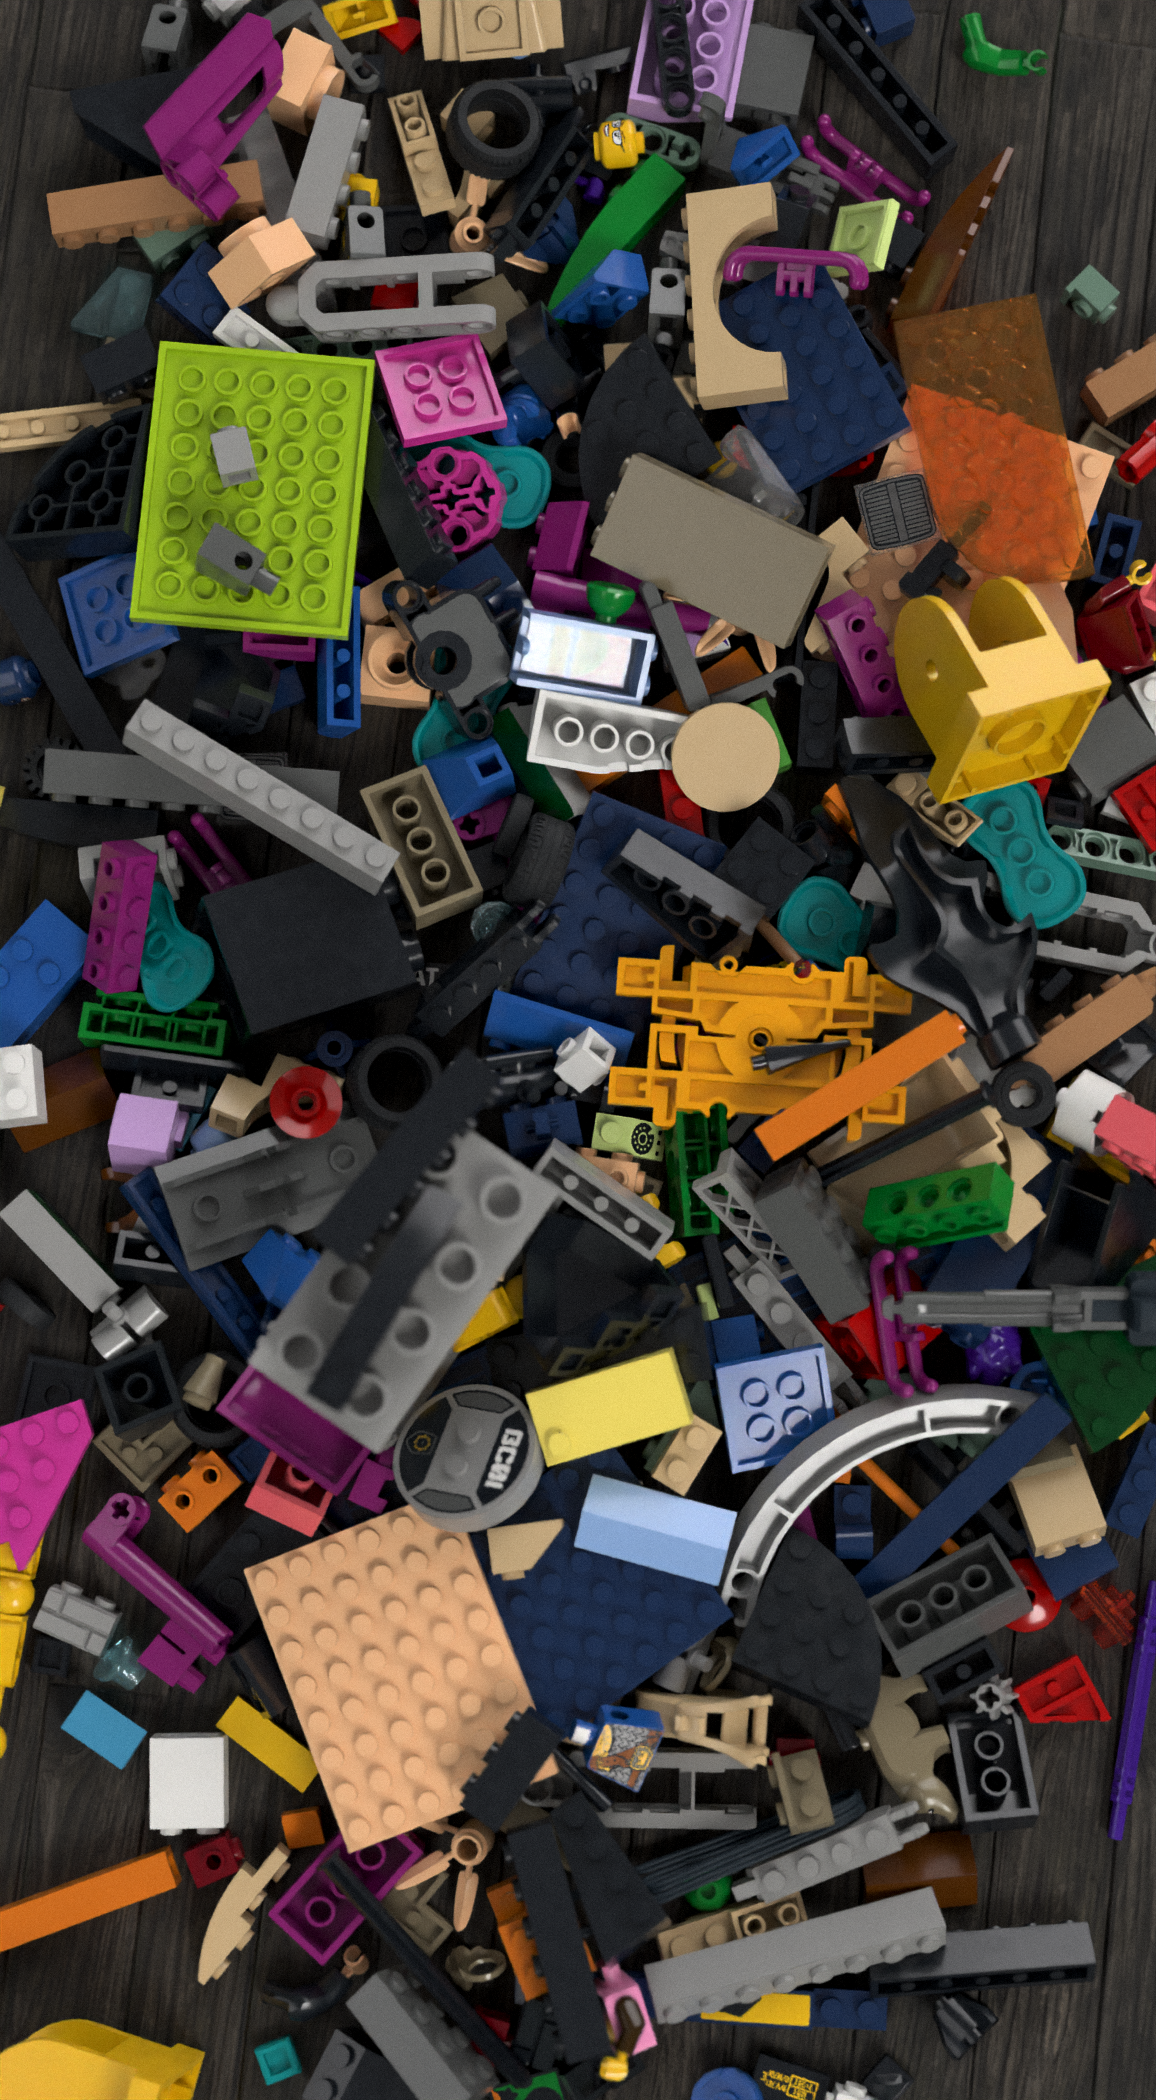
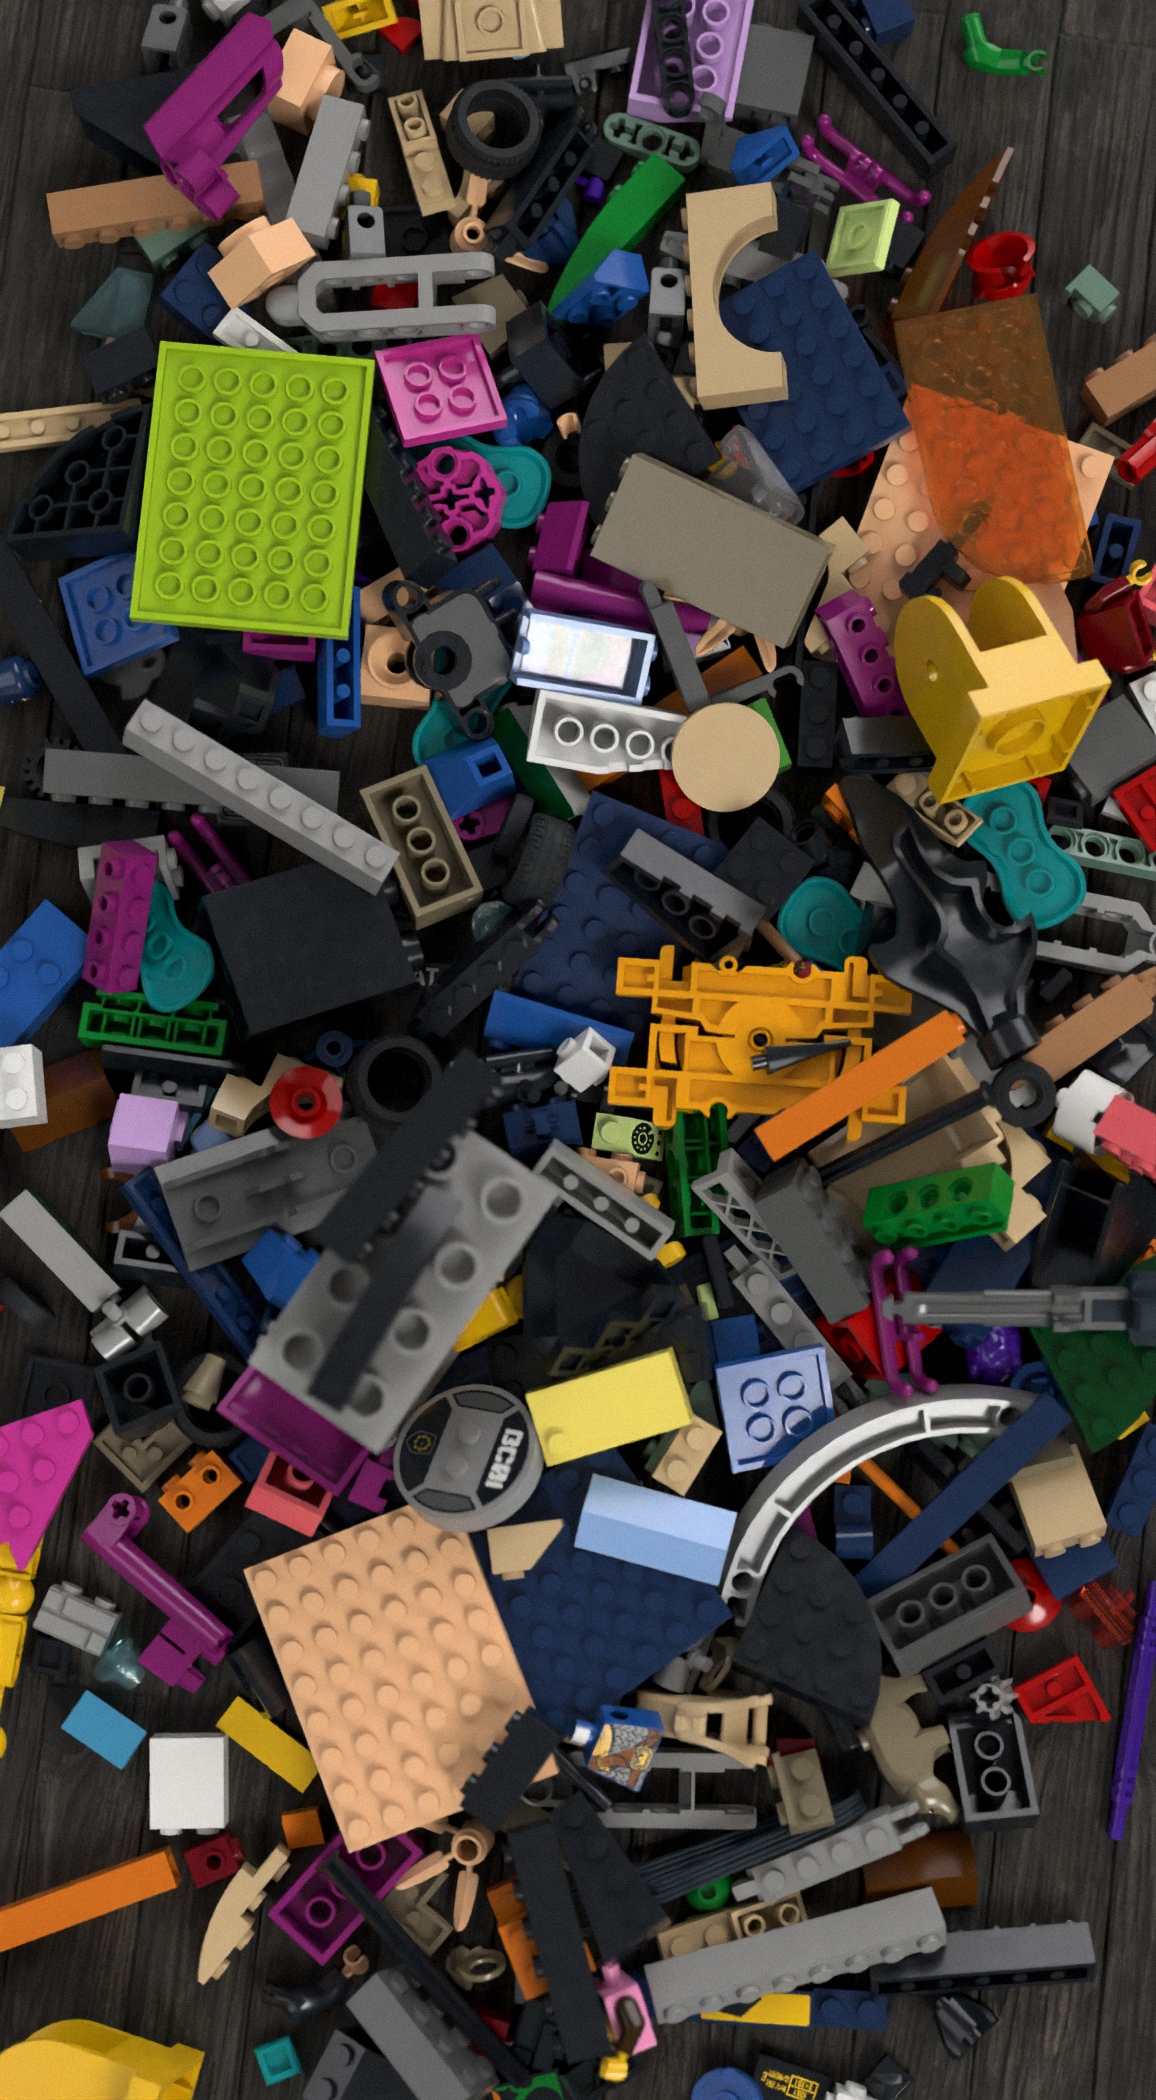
(224, 552): dark grey torso -> none
(234, 456): light grey brick -> none
(609, 600): green brick -> none
(618, 144): yellow head -> none
(796, 267): magenta piece -> none
(896, 512): tile -> none
(1001, 265): none -> red helmet

